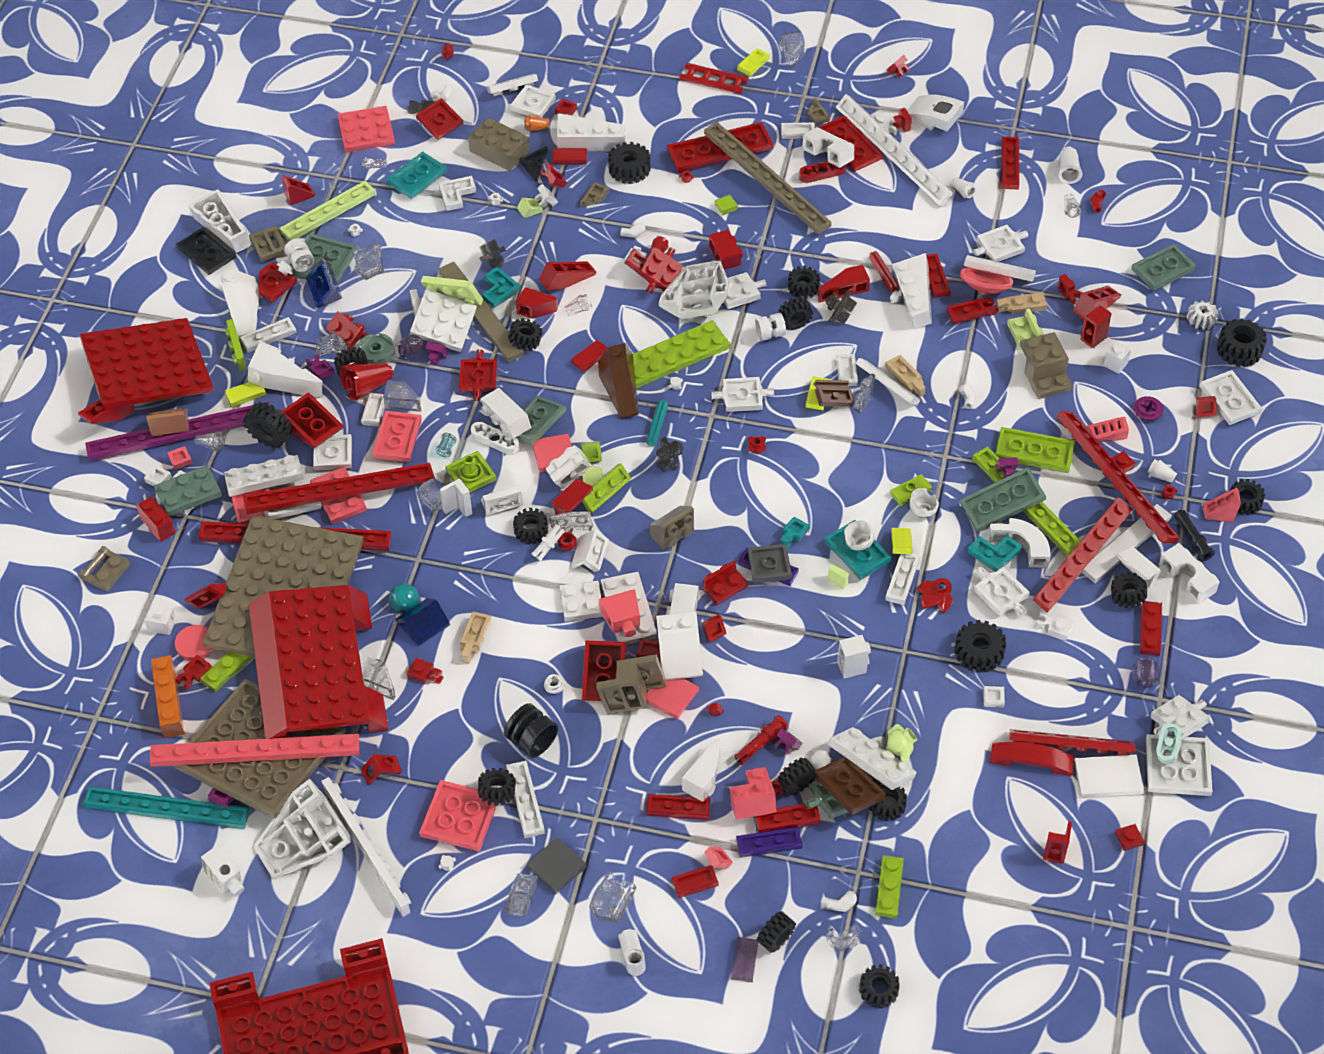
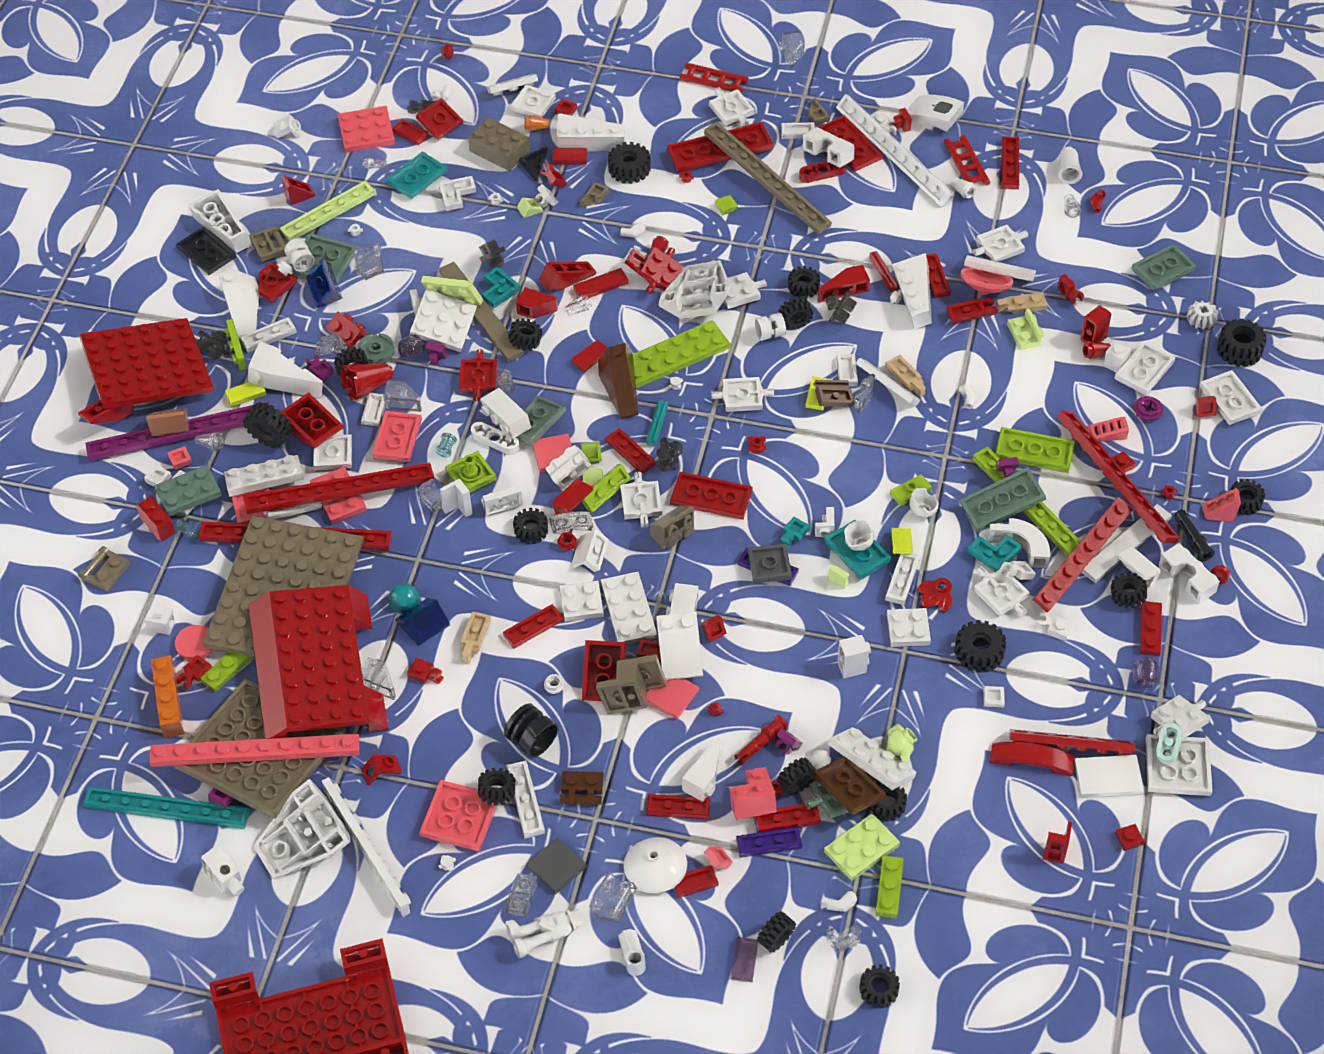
(190, 531): none -> clear light blue pin
(206, 595): red slope -> none
(215, 343): none -> clear smoke hips
(286, 125): none -> white bracket
(410, 132): none -> red tile
(506, 381): none -> clear cone
(533, 626): none -> red tile
(548, 542): white pin -> none
(550, 926): none -> white piece
(581, 783): none -> reddish brown plate
(601, 283): none -> red tile
(621, 612): coral torso -> none
(630, 451): none -> red tile
(641, 499): none -> white plate
(657, 873): none -> white dish
(711, 495): none -> red tile
(724, 583): red bracket -> none
(725, 249): red brick -> none
(731, 107): none -> white plate
(753, 62): neon yellow tile -> none
(827, 526): none -> white bracket
(861, 847): none -> yellowish green plate
(898, 66): tile -> none
(908, 627): none -> white plate
(963, 169): none -> red bar
(1019, 569): none -> white plate
(1046, 365): dark tan bracket -> none
(1091, 299): red slope -> none
(1095, 349): none -> red cone
(1145, 368): none -> white plate
(1161, 471): white cone -> none
(1221, 572): none -> red plate

